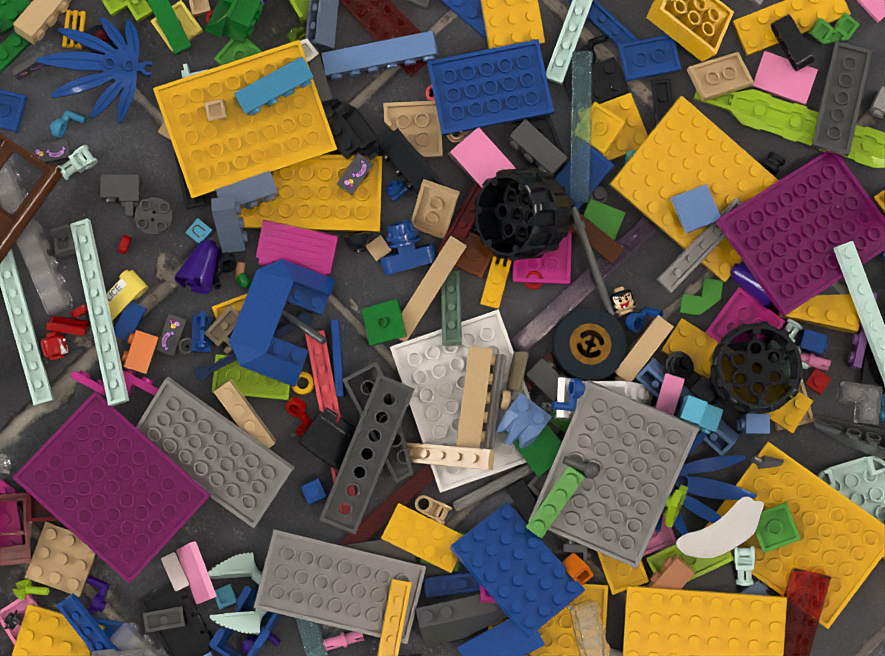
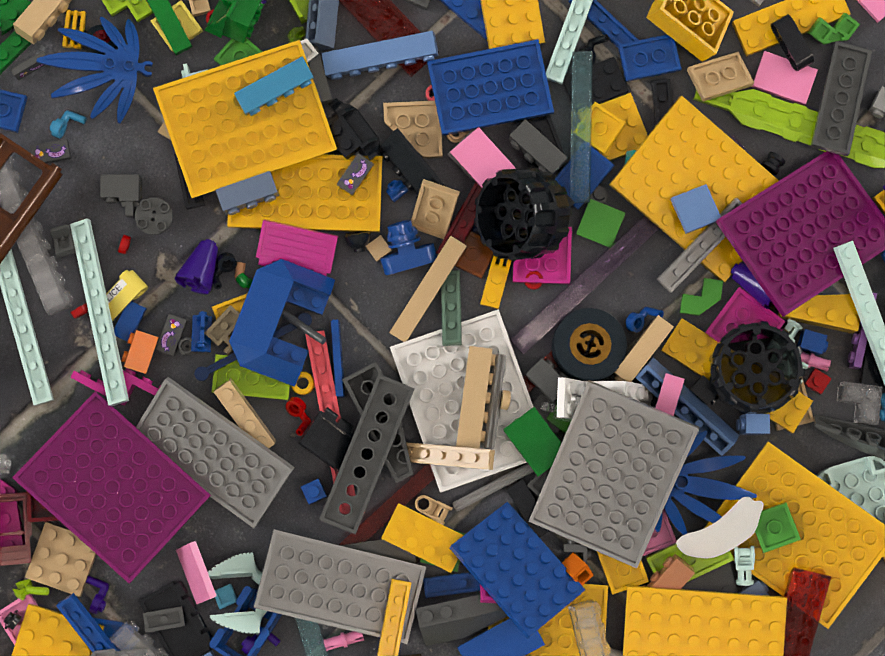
(54, 346): red head -> none
(68, 325): red tile -> none
(78, 162): light aqua connector -> none
(175, 571): white sticker -> none
(199, 231): medium azure tile -> none
(215, 110): tan tile -> none
(229, 224): sand blue brick -> none
(384, 322): green plate -> none
(517, 371): dark tan slope -> none
(523, 422): medium blue plate -> none
(555, 501): bright green plate -> none
(575, 390): blue plate -> none
(579, 226): dark grey bar -> none
(590, 469): dark grey bar -> none
(600, 241): reddish brown tile -> none
(622, 301): head -> none
(674, 505): lime plate -> none
(685, 363): black gear -> none
(700, 414): medium azure brick -> none
(766, 462): dark grey bar -> none

